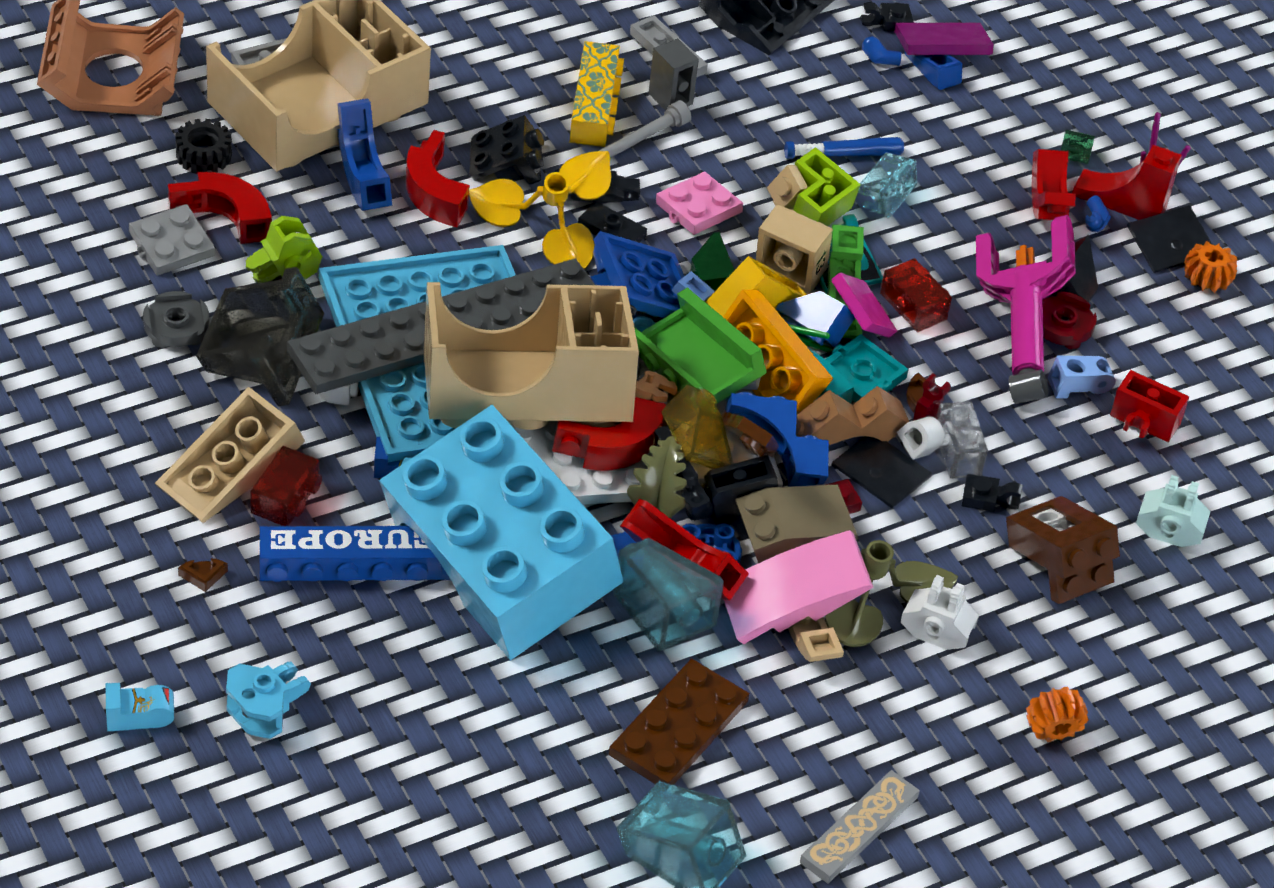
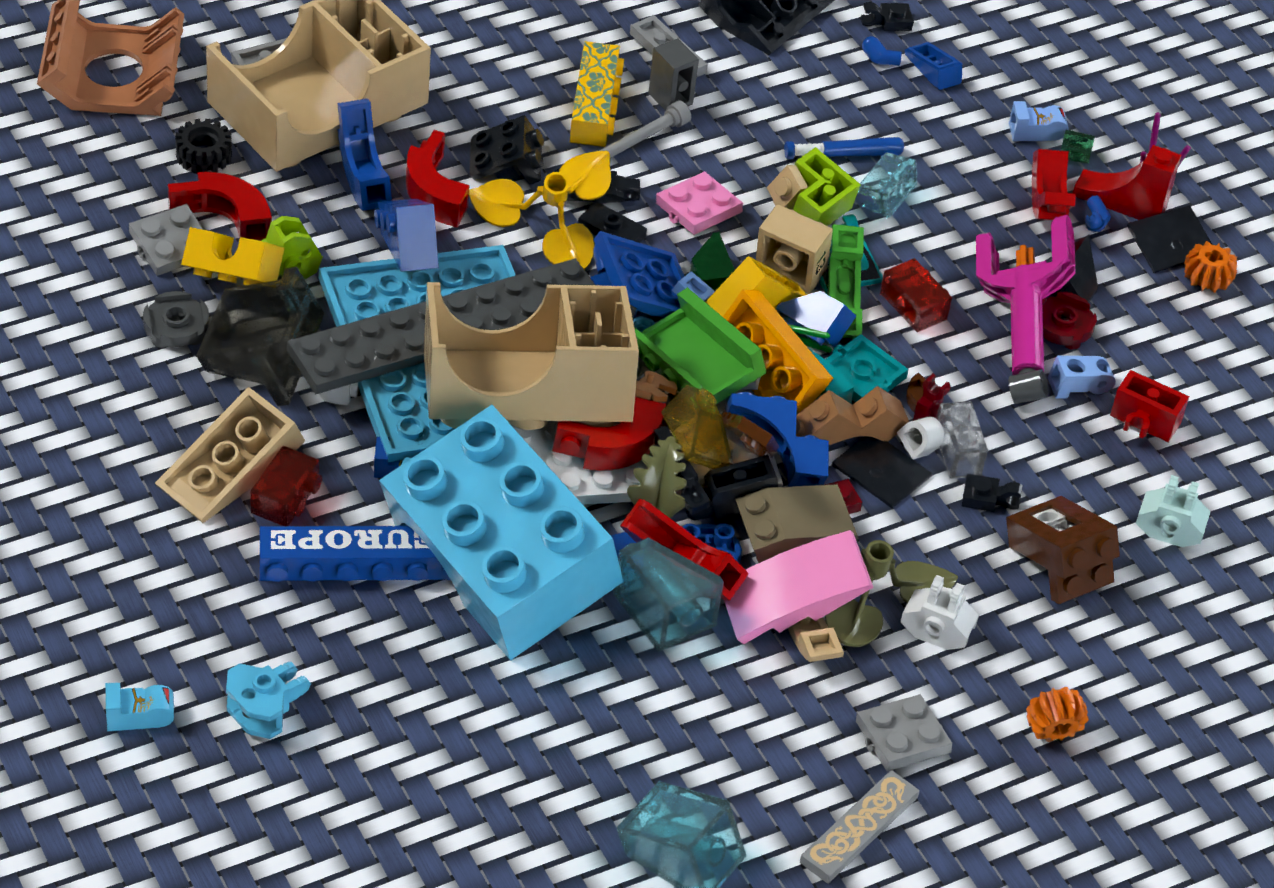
(203, 573): reddish brown tile -> none
(212, 253): none -> yellow arch
(409, 233): none -> wedge
(679, 724): reddish brown plate -> none
(863, 305): dark pink tile -> none
(903, 732): none -> light grey plate
(944, 38): magenta tile -> none
(1037, 123): none -> light blue leg

